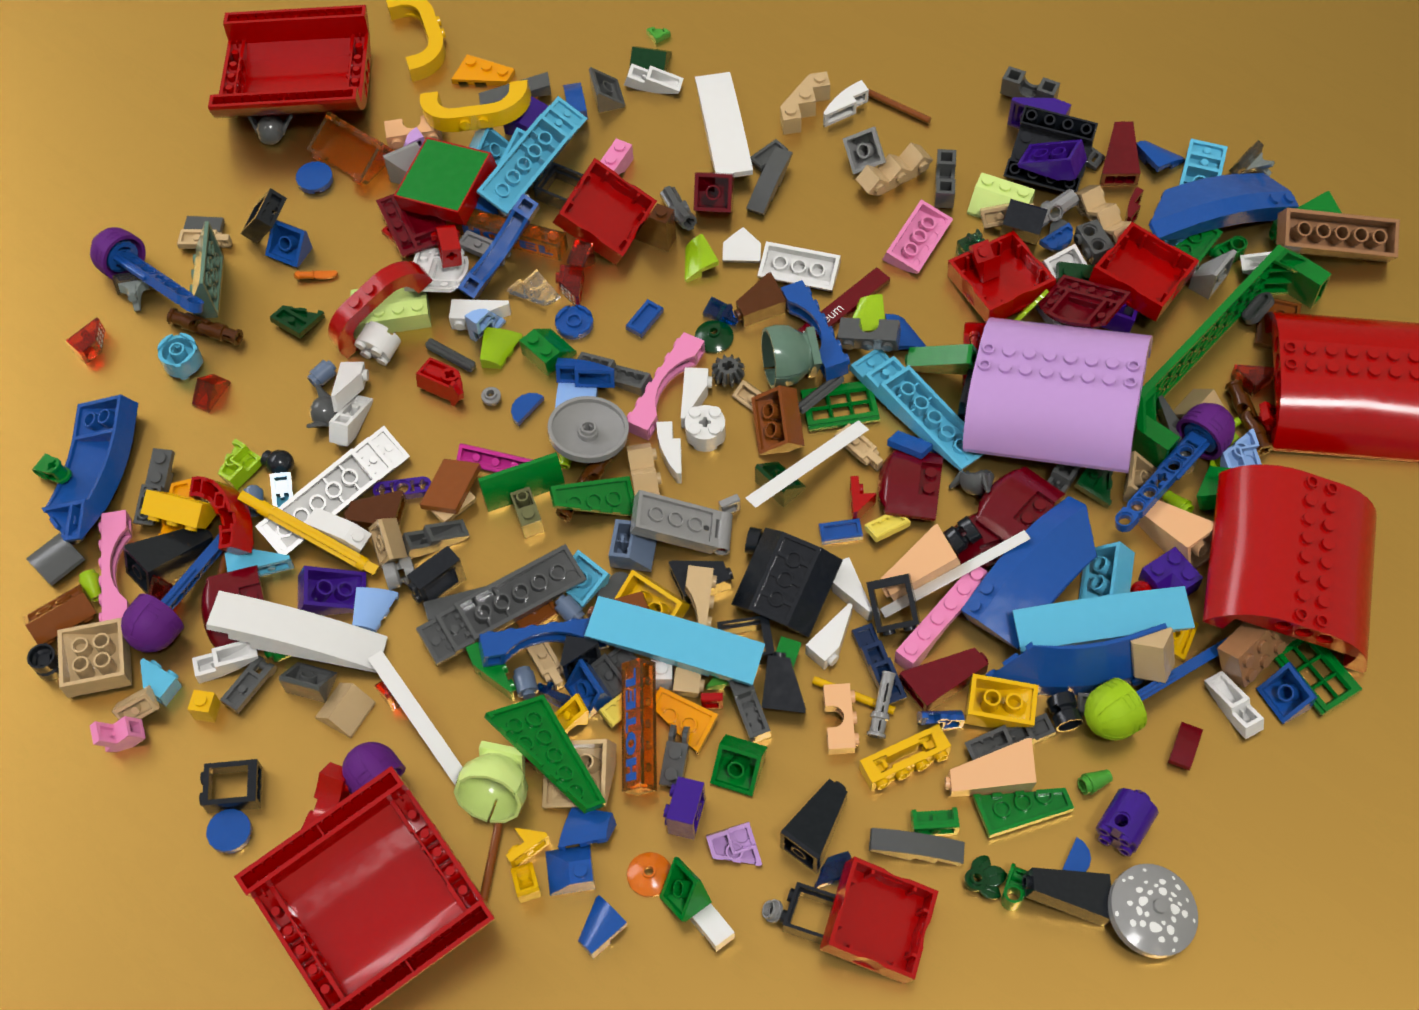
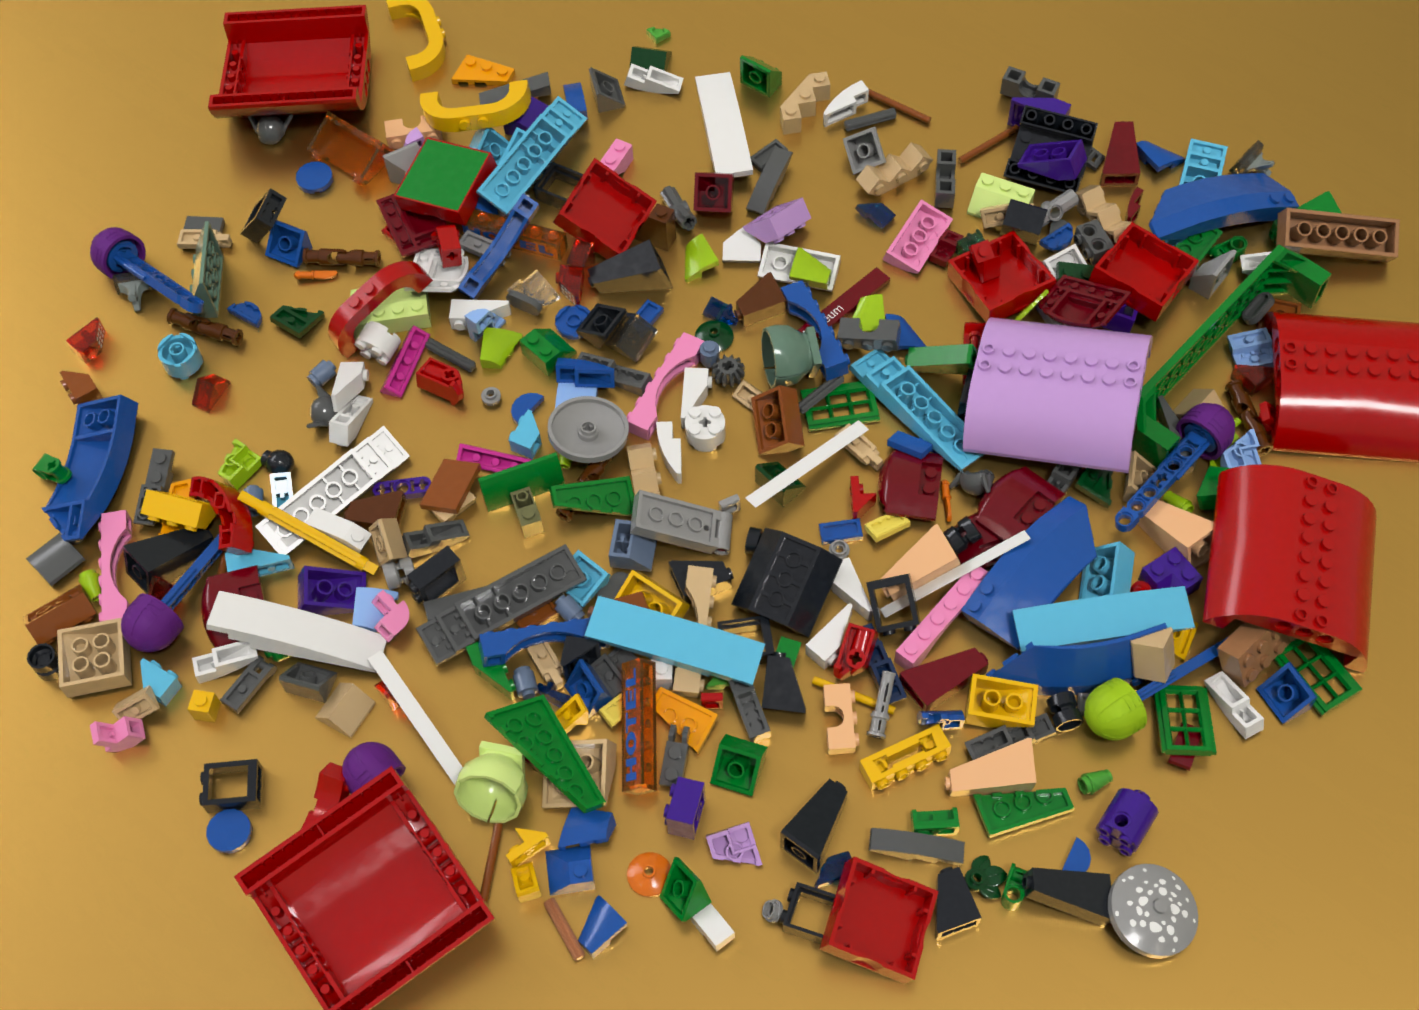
(81, 387): none -> dark orange slope
(247, 312): none -> blue tile
(353, 257): none -> reddish brown piece
(394, 617): none -> bright pink brick
(405, 362): none -> dark pink slope
(524, 302): none -> dark grey tile
(526, 437): none -> medium azure slope
(564, 929): none -> nougat axle
(600, 324): none -> black slope
(631, 270): none -> black slope
(631, 336): none -> clear smoke slope
(709, 353): none -> sand blue brick
(759, 75): none -> green slope
(779, 221): none -> lavender slope
(809, 270): none -> lime slope
(839, 544): none -> light grey plate
(856, 642): none -> red piece
(870, 119): none -> dark grey axle
(877, 212): none -> clear blue slope
(945, 249): none -> dark red slope
(946, 497): none -> orange piece
(954, 904): none -> black slope
(986, 145): none -> dark orange bar
(1204, 715): none -> green piece
(1251, 348): none -> light blue slope

